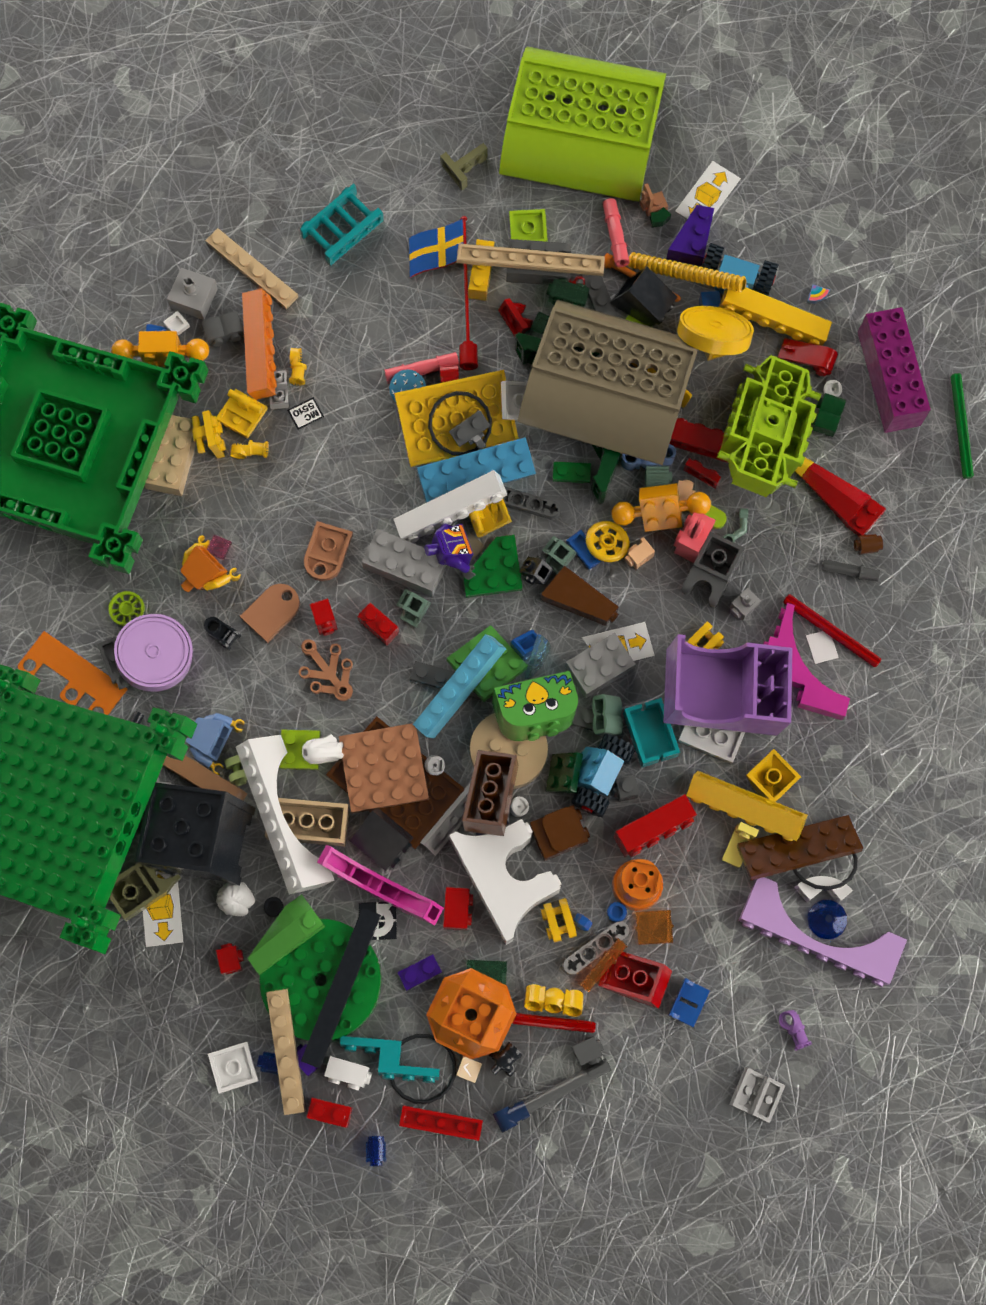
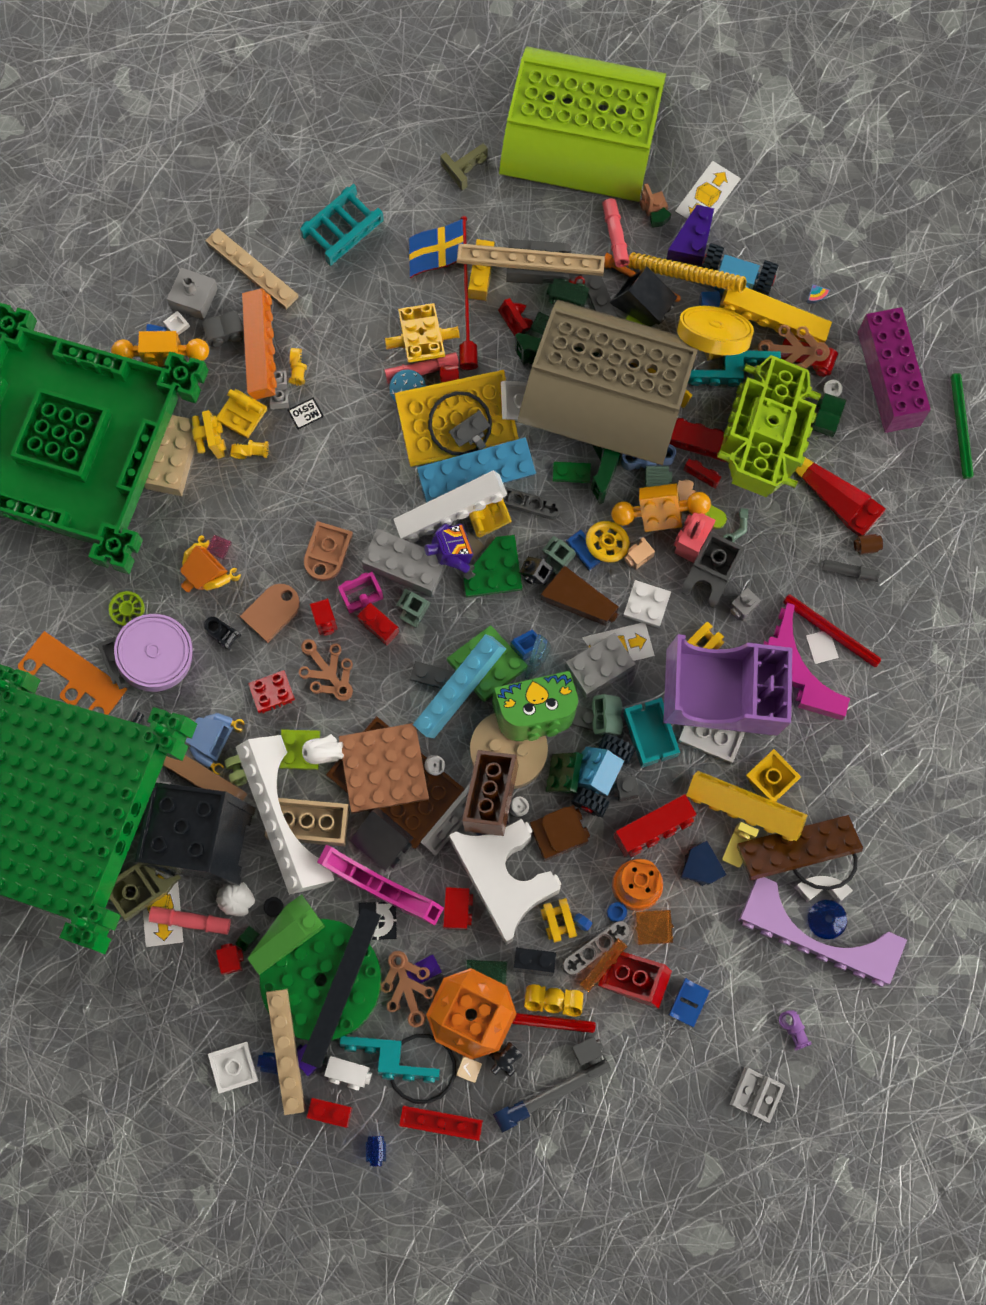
(189, 920): none -> coral piece
(247, 938): none -> dark green piece
(271, 691): none -> hinge
(360, 592): none -> dark pink window
(406, 985): none -> nougat plant
(421, 333): none -> yellow slope
(528, 225): lime plate -> none
(534, 961): none -> black brick
(647, 604): none -> white plate
(702, 865): none -> dark blue slope
(732, 369): none -> teal bracket
(797, 348): none -> nougat plant

